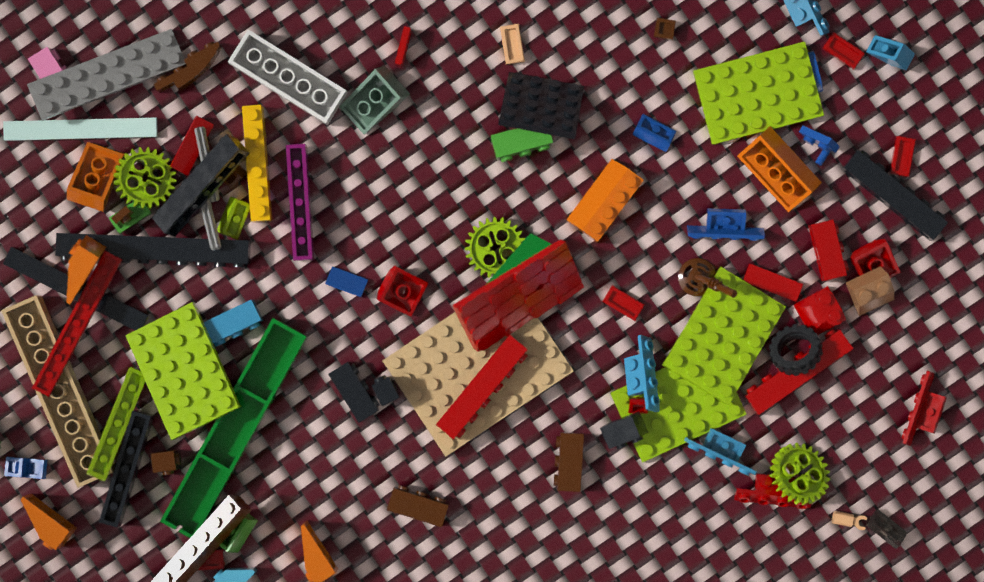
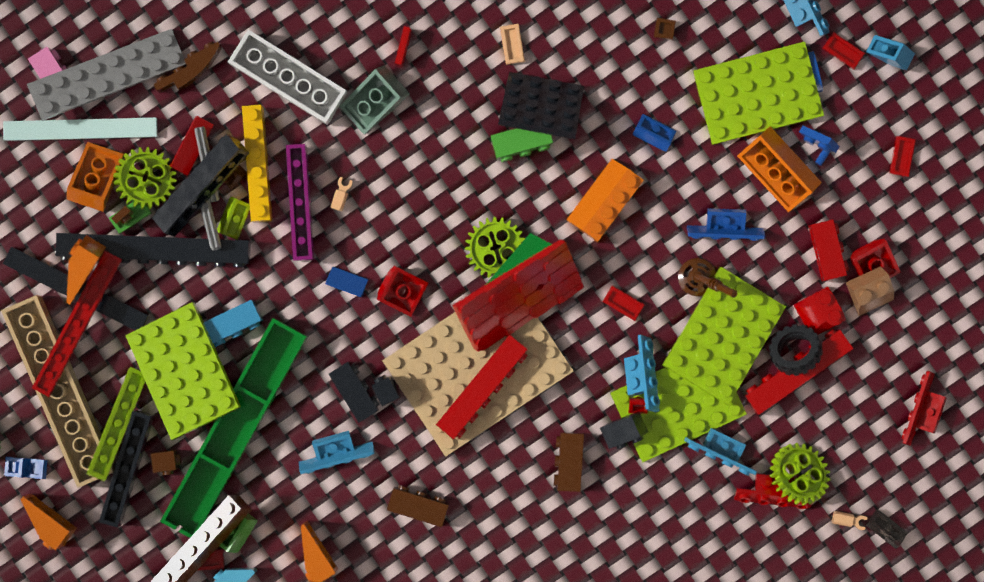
(333, 451): none -> dark azure bracket
(340, 195): none -> light nougat bar
(772, 282): red tile -> none
(894, 195): black brick -> none

